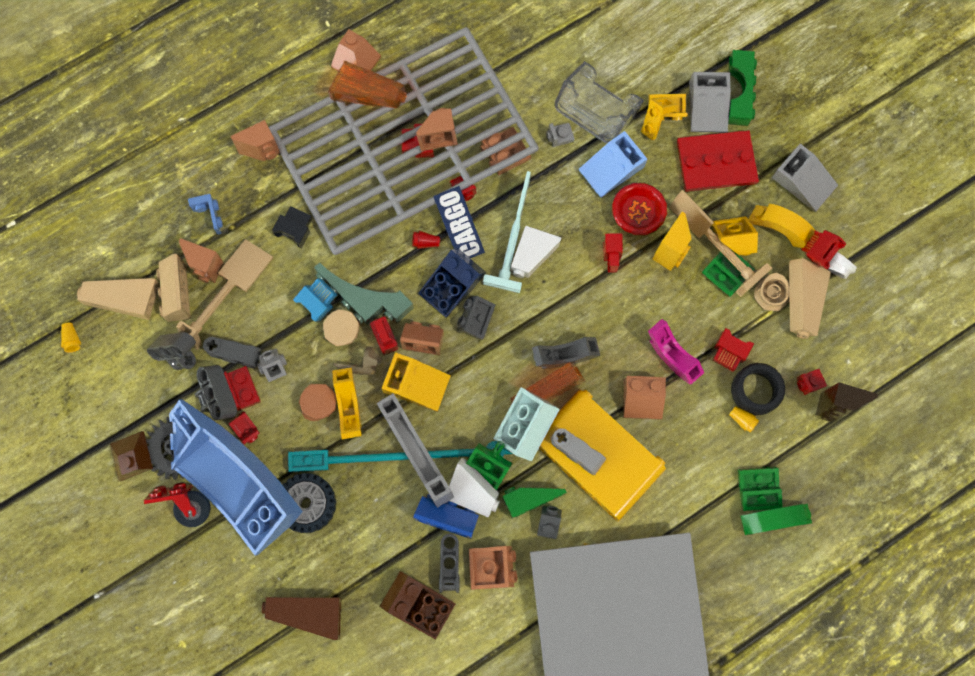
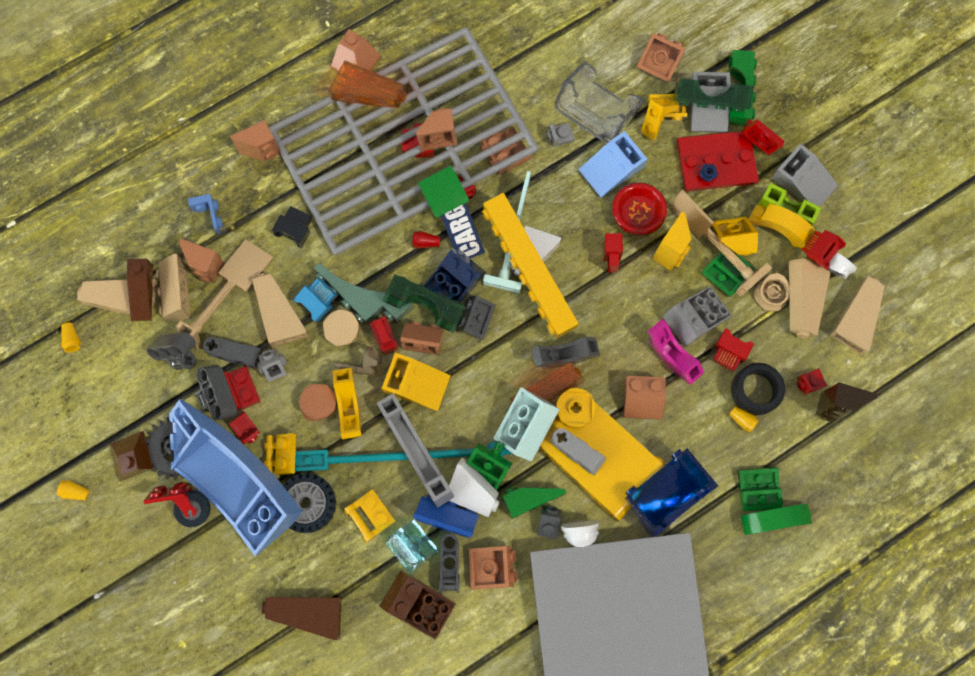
(71, 490): none -> yellow cone
(140, 288): none -> reddish brown slope
(277, 314): none -> tan slope
(284, 454): none -> yellow plate
(375, 512): none -> yellow plate
(404, 292): none -> clear green arch
(411, 546): none -> clear light blue bracket
(443, 191): none -> green slope
(530, 266): none -> yellow brick
(581, 532): none -> white hat
(583, 400): none -> yellow plate
(661, 57): none -> nougat plate
(670, 492): none -> clear blue windscreen
(697, 316): none -> light grey slope
(708, 177): none -> dark blue plate
(737, 96): none -> clear green arch
(762, 136): none -> red bracket
(777, 196): none -> lime arch
(860, 317): none -> tan slope

